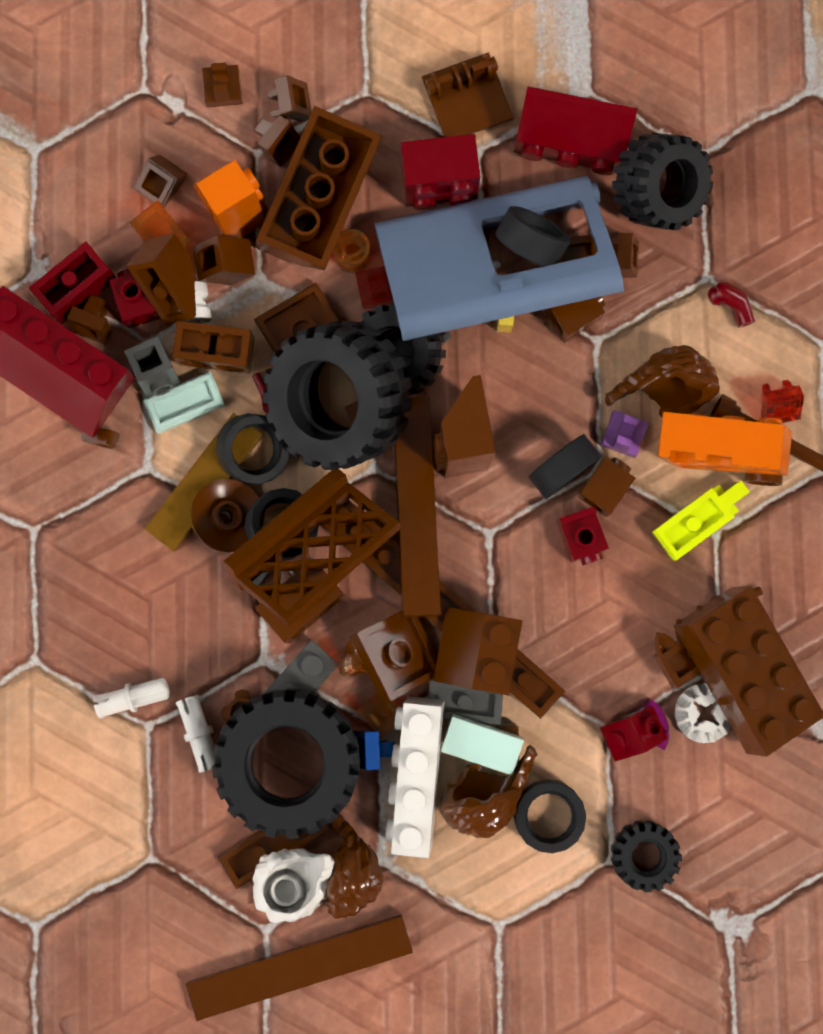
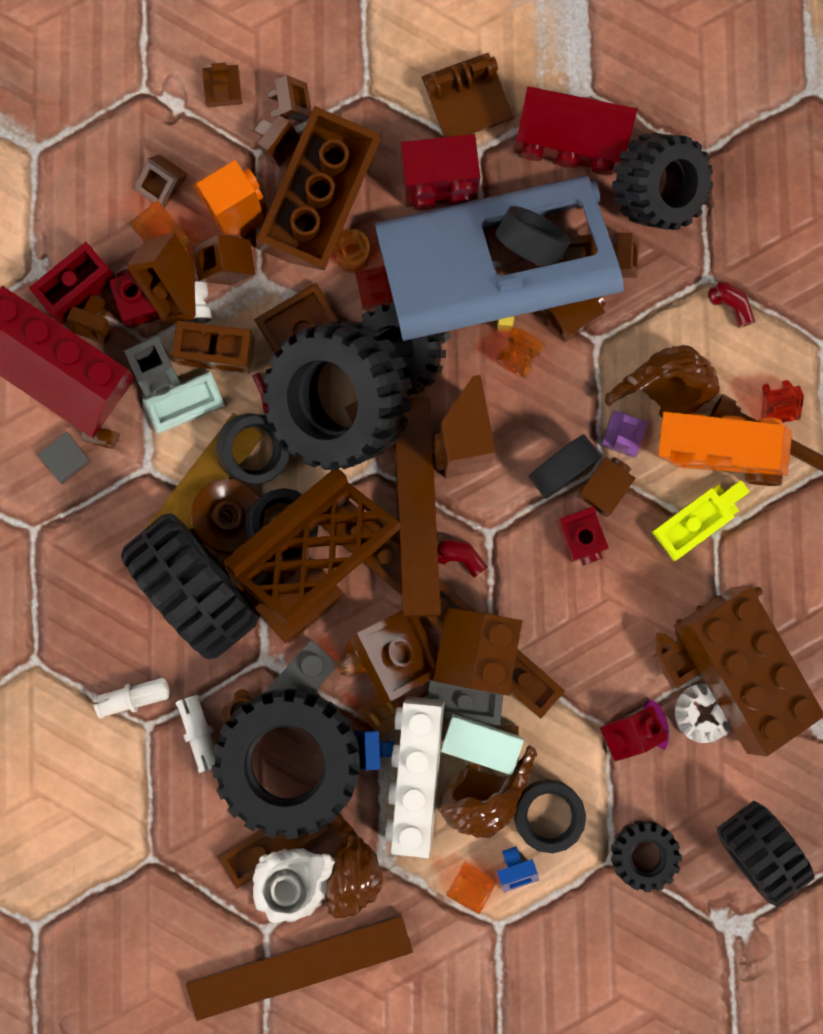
(64, 457): none -> dark grey tile
(189, 586): none -> black tyre
(461, 552): none -> dark red arm
(471, 887): none -> clear orange tile
(517, 872): none -> blue tile
(519, 354): none -> clear orange wheel
(765, 853): none -> black tyre

